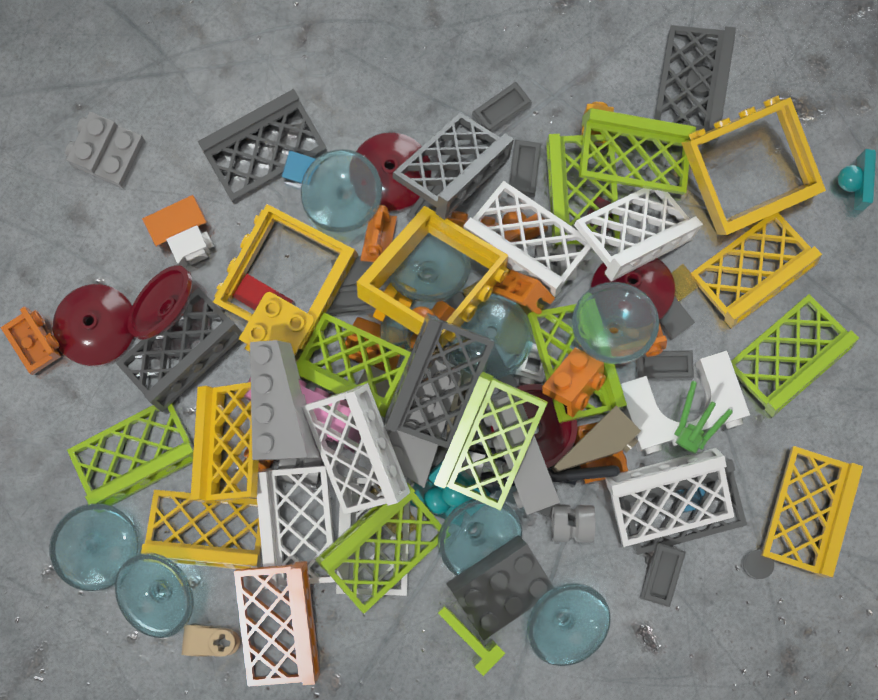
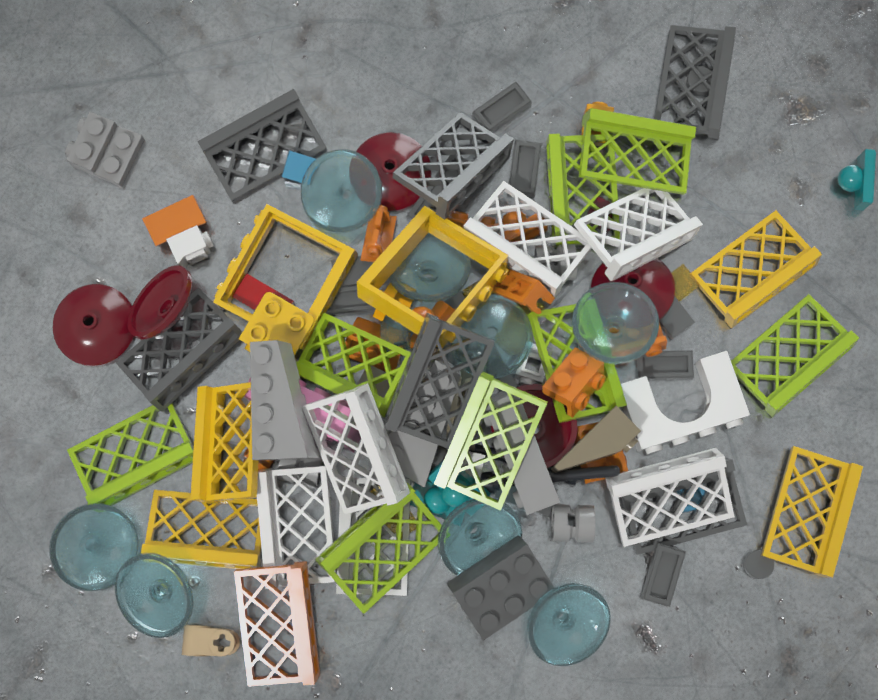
(31, 341): orange bracket -> none
(486, 655): lime fence -> none
(691, 437): bright green plant -> none
(800, 150): yellow window -> none

